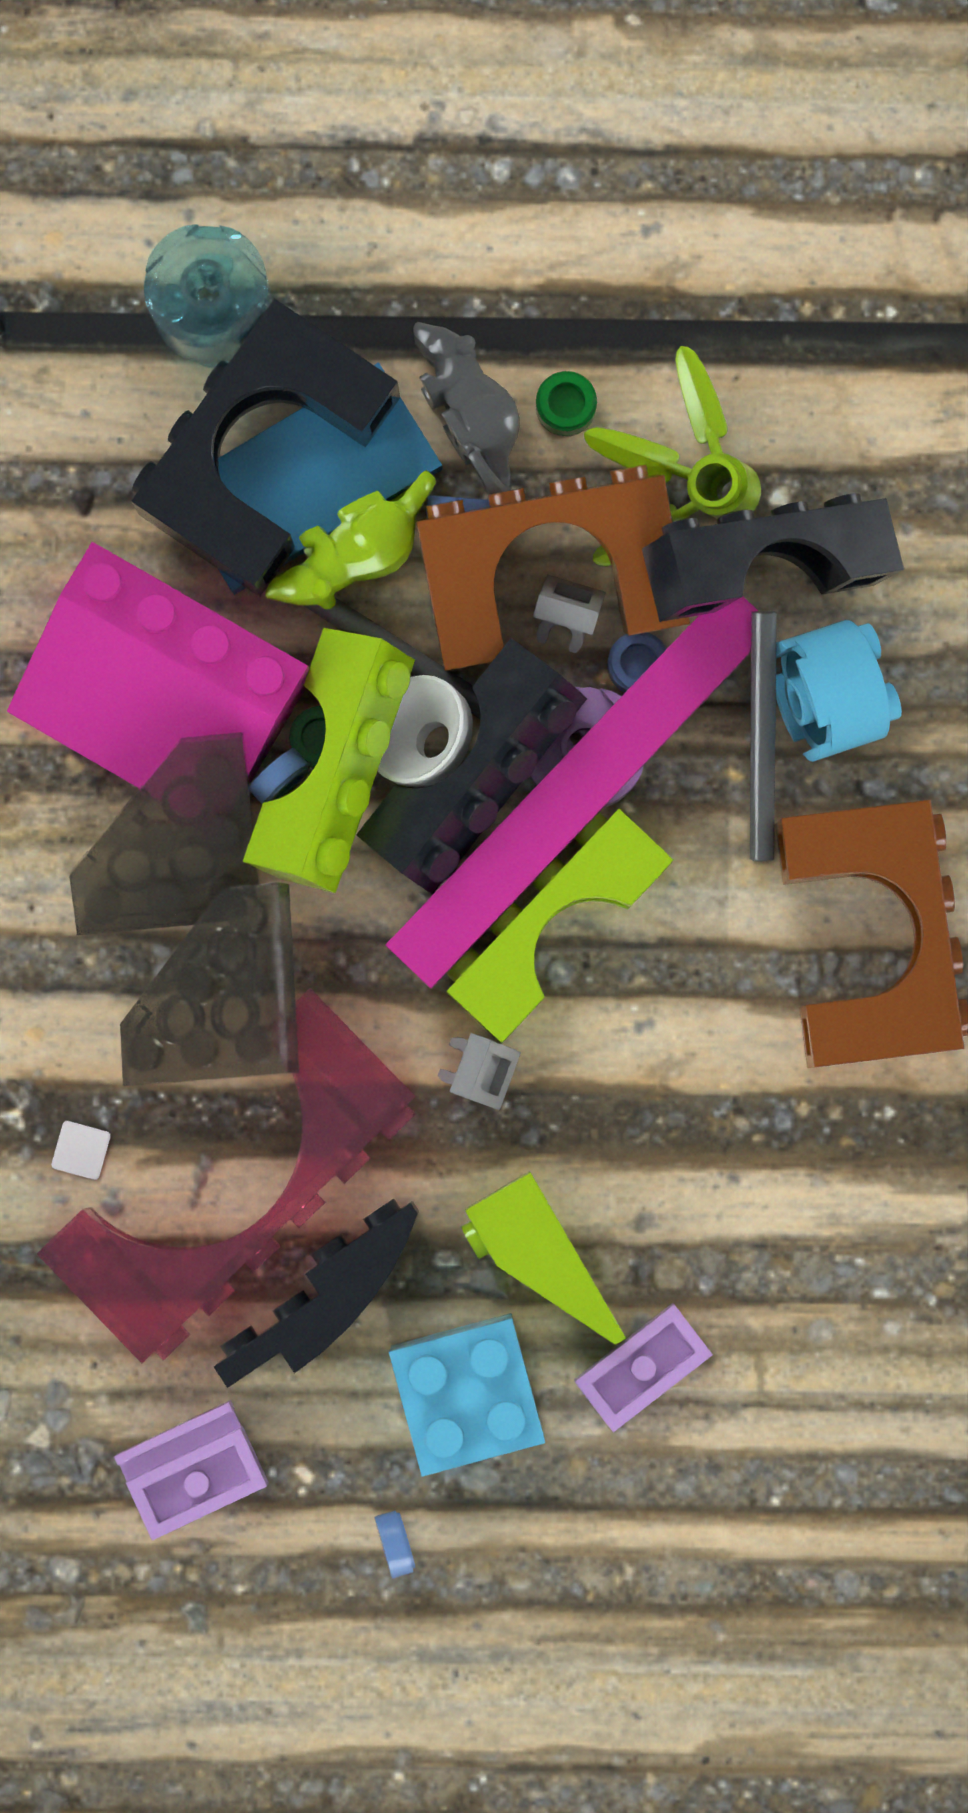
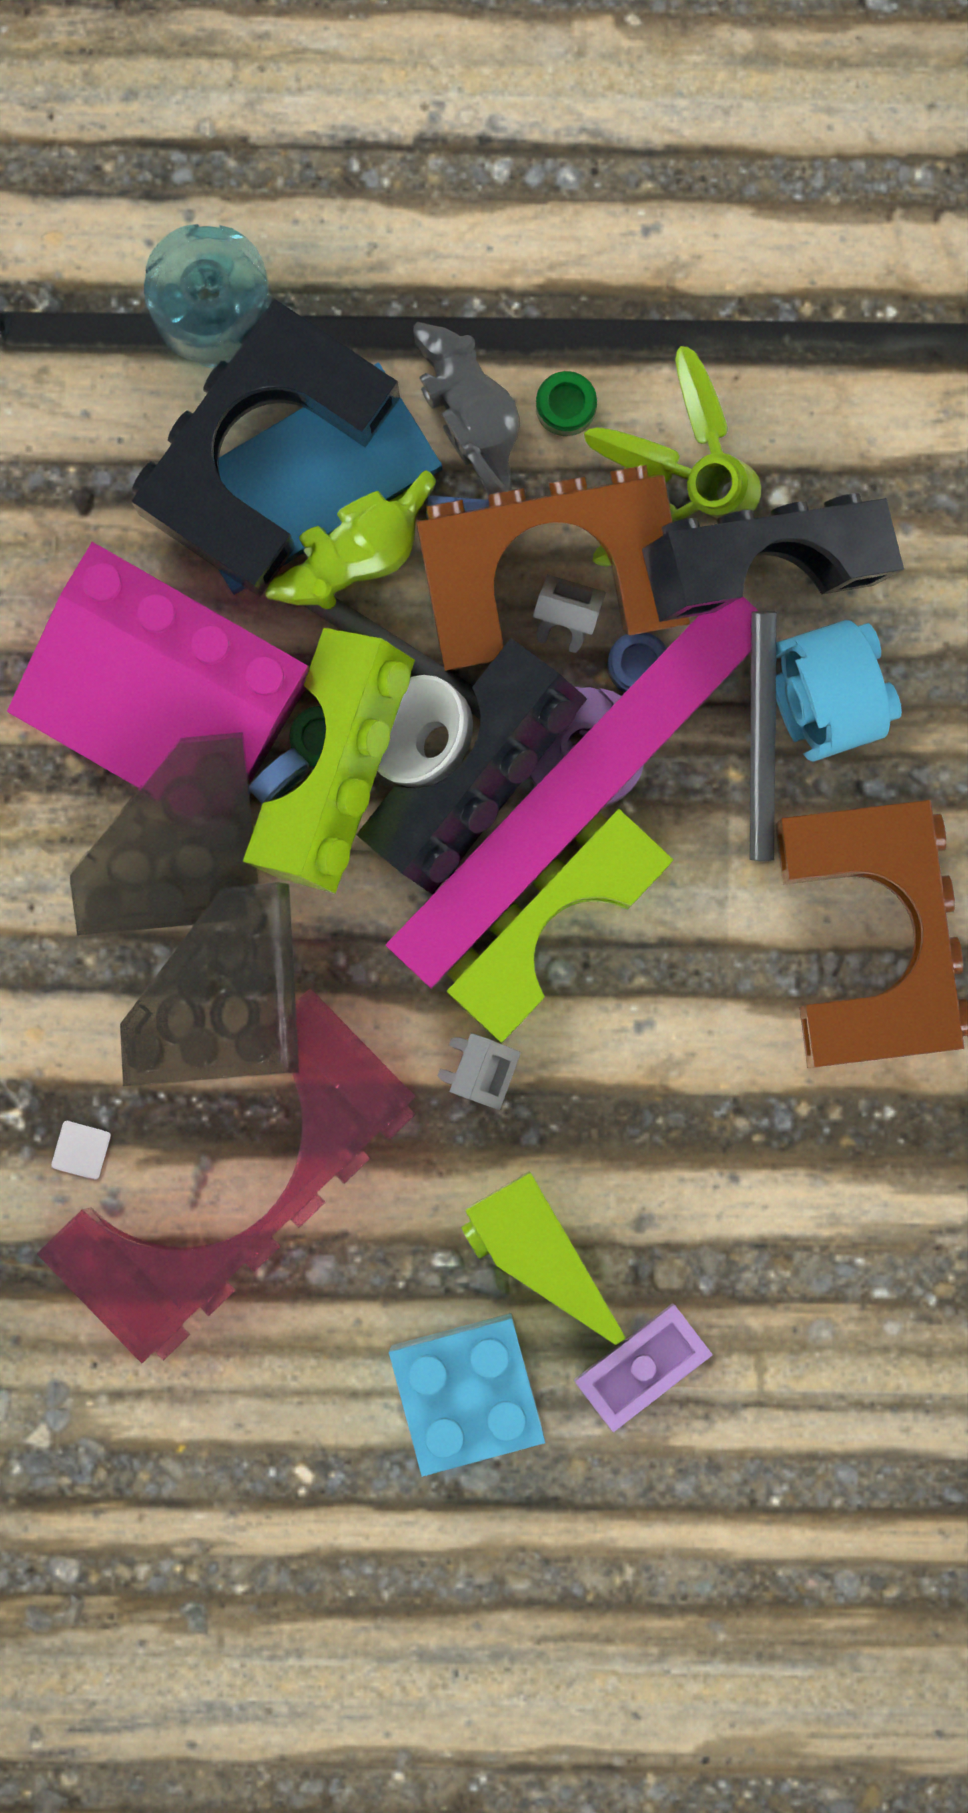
(191, 1470): lavender plate -> none
(345, 1282): black slope -> none
(395, 1543): medium blue tile -> none

